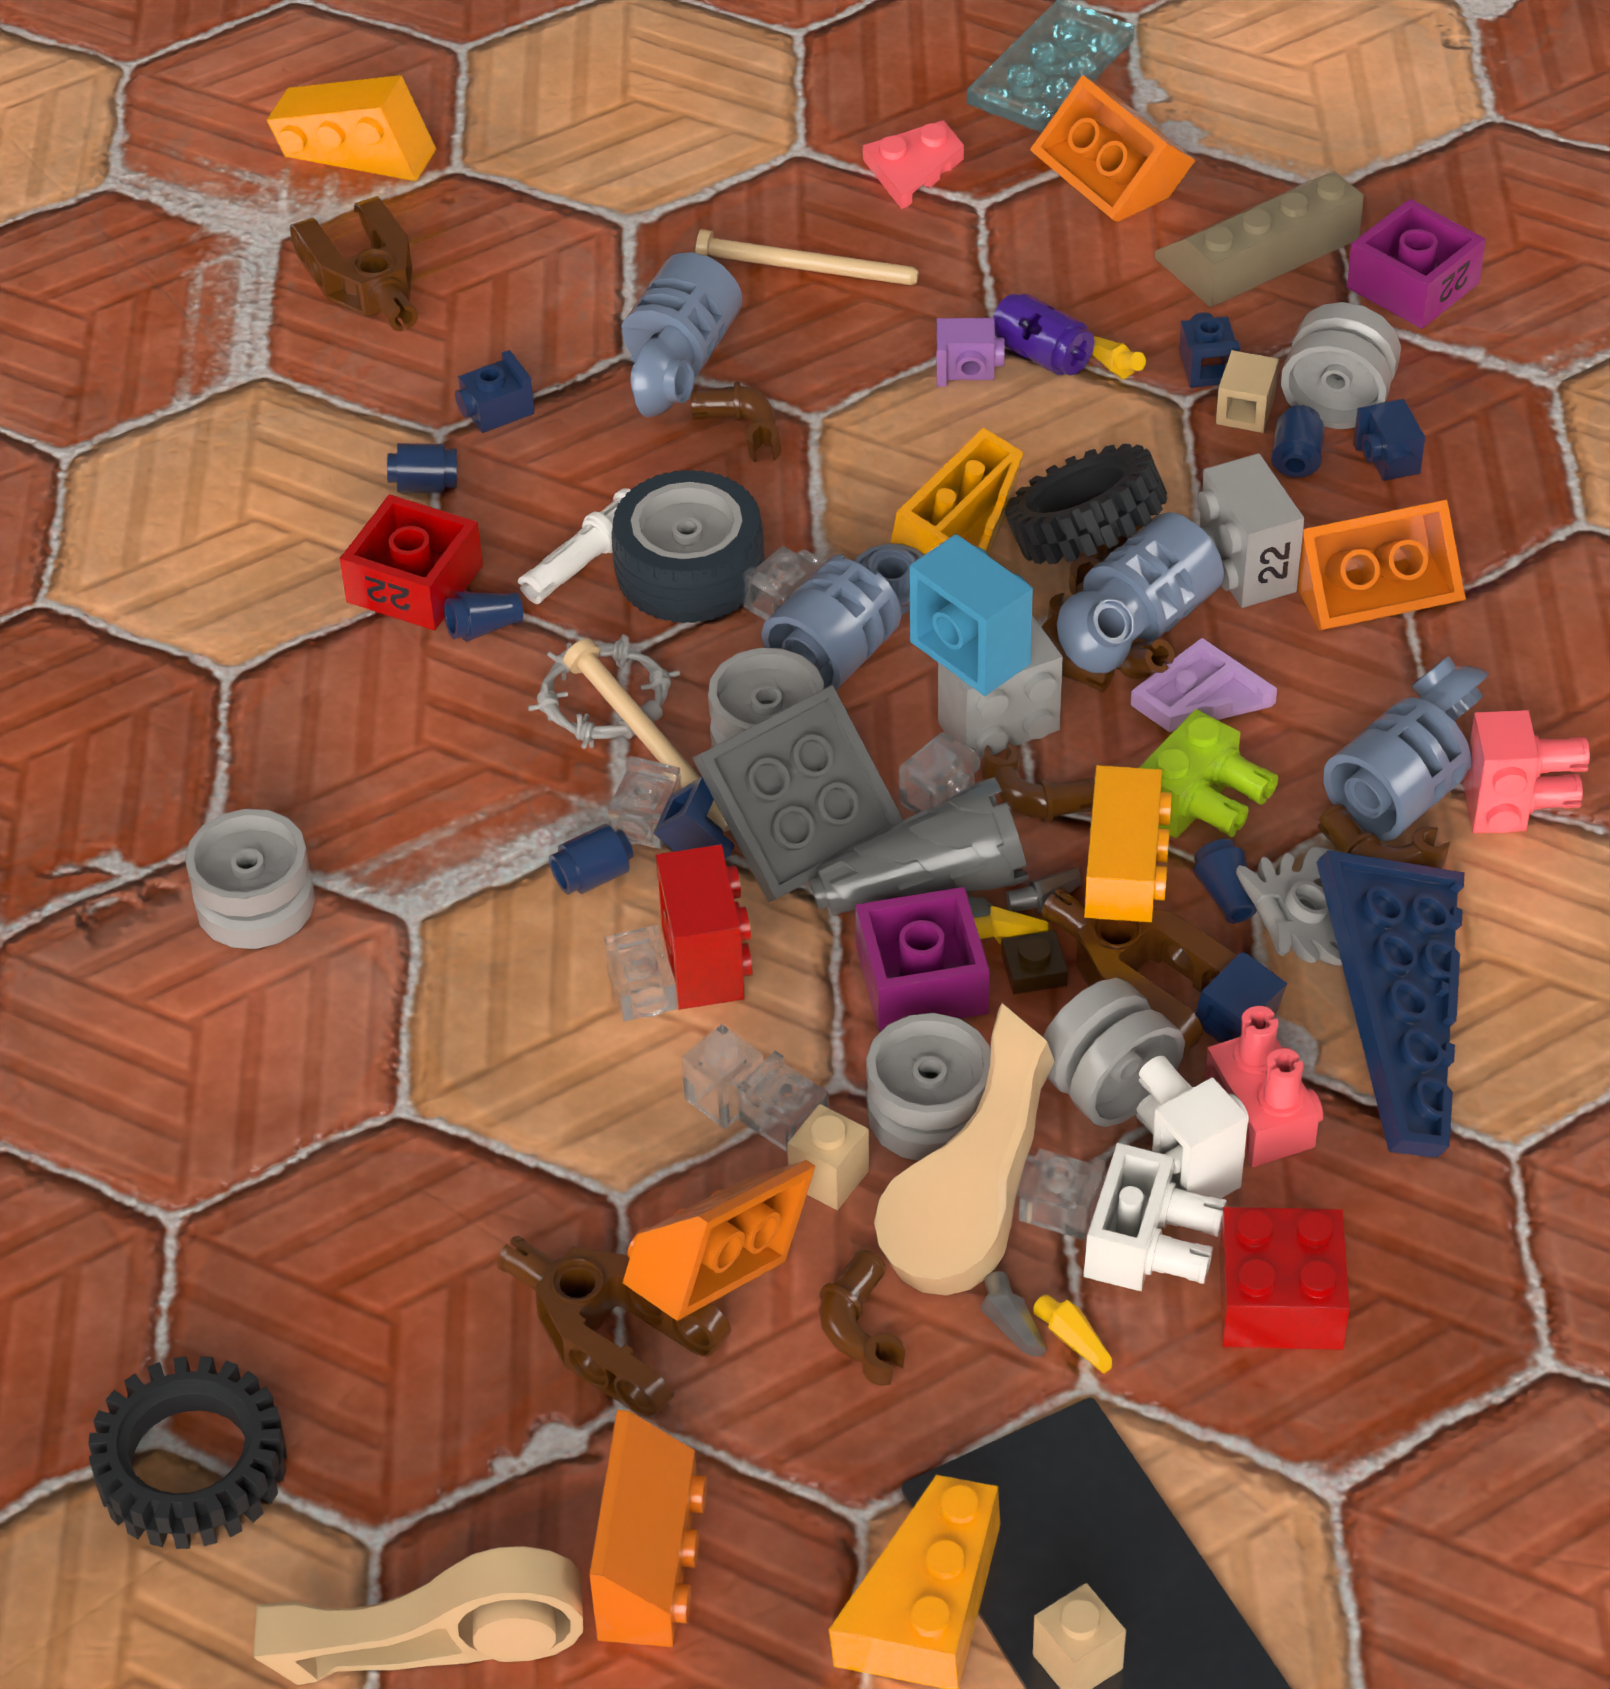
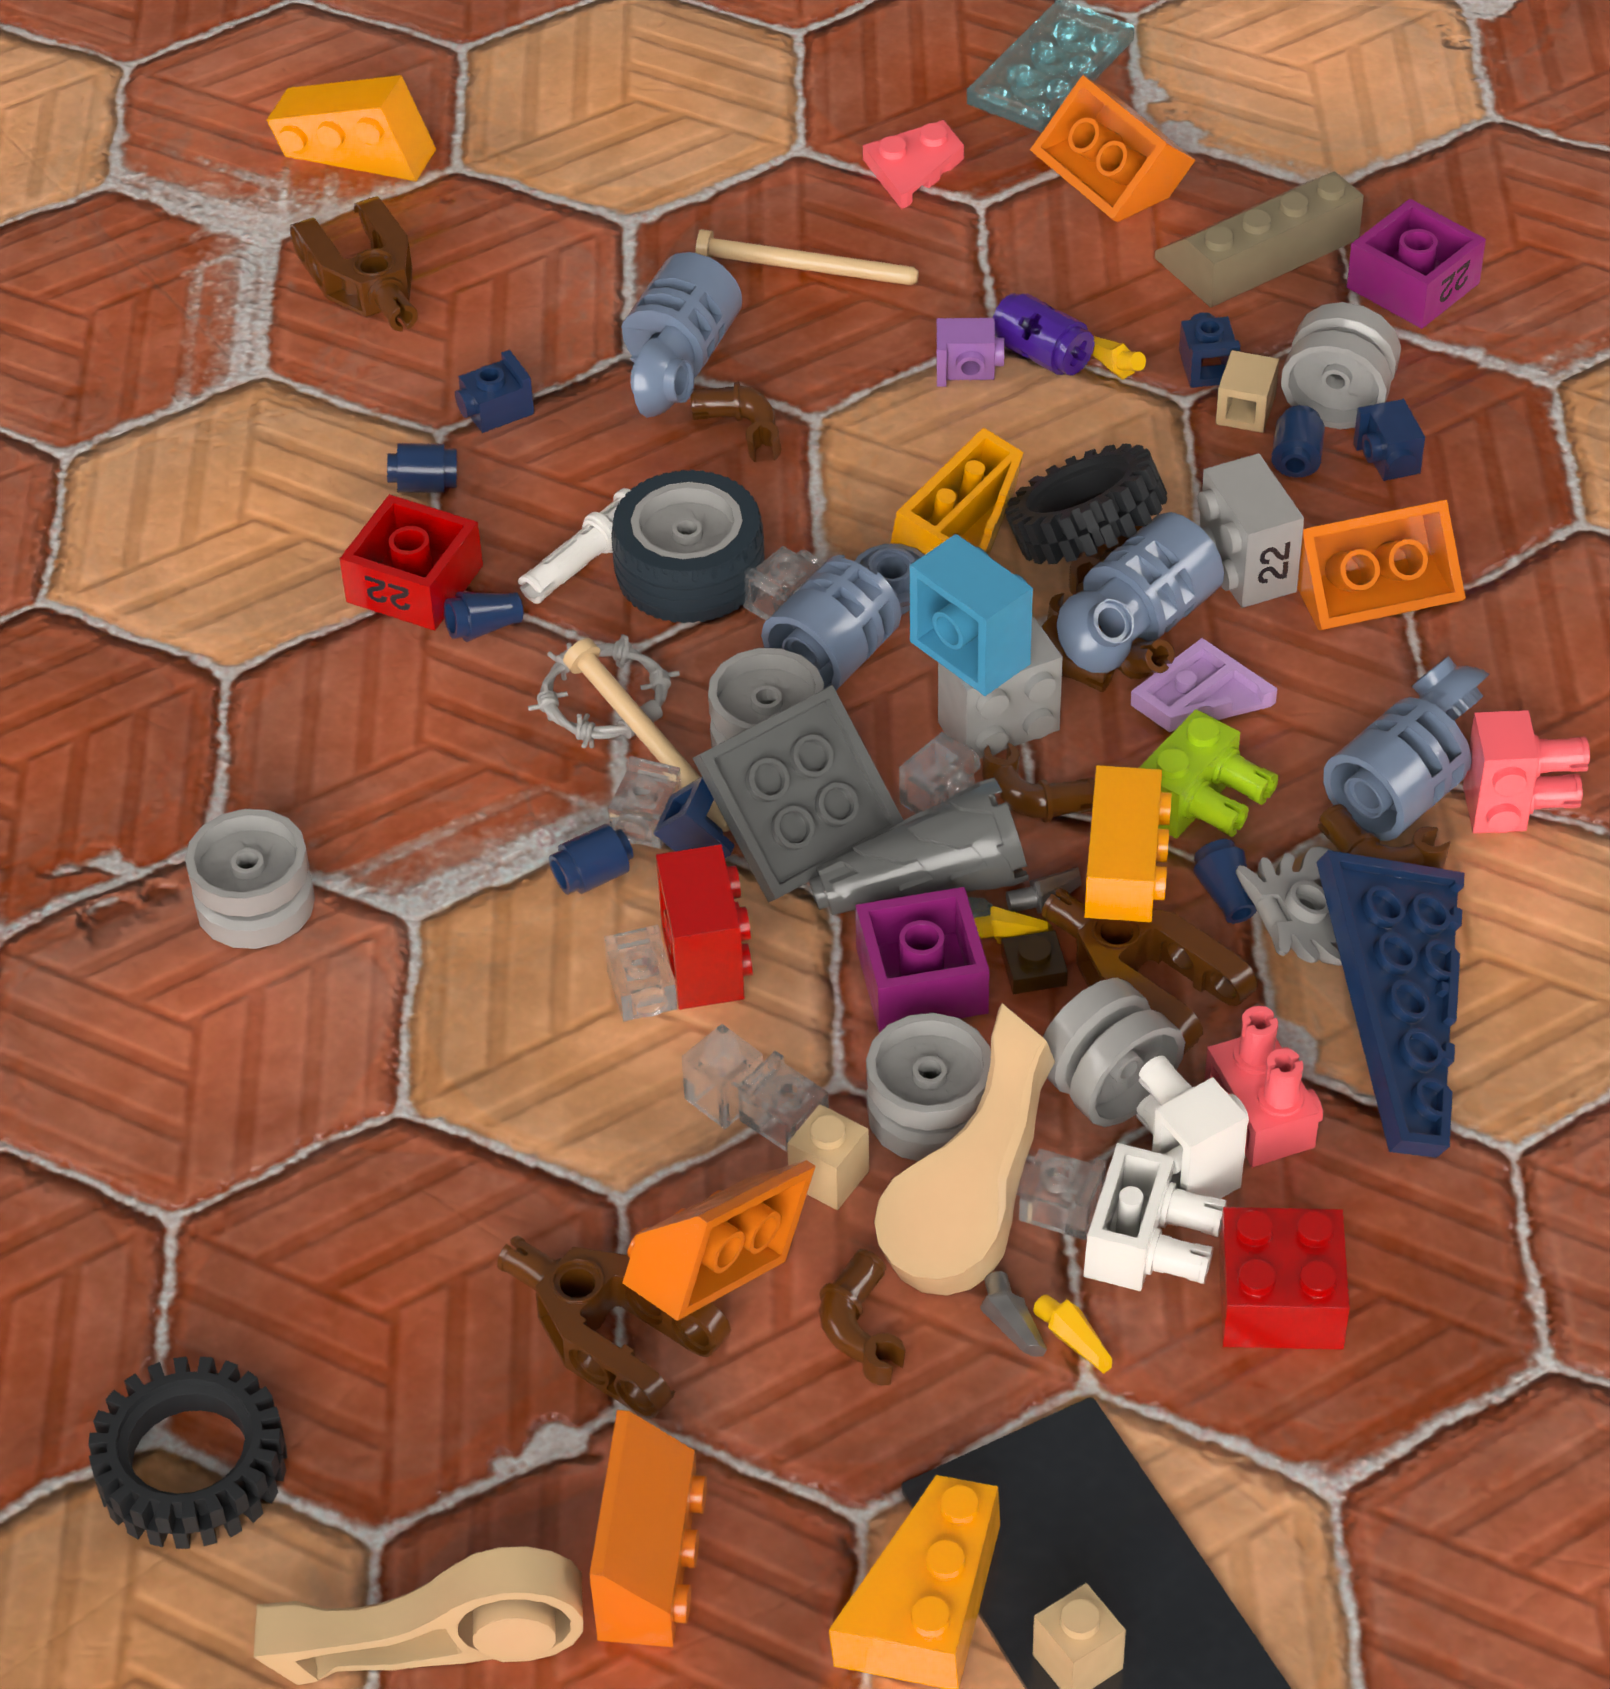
(1232, 992): dark blue panel -> none

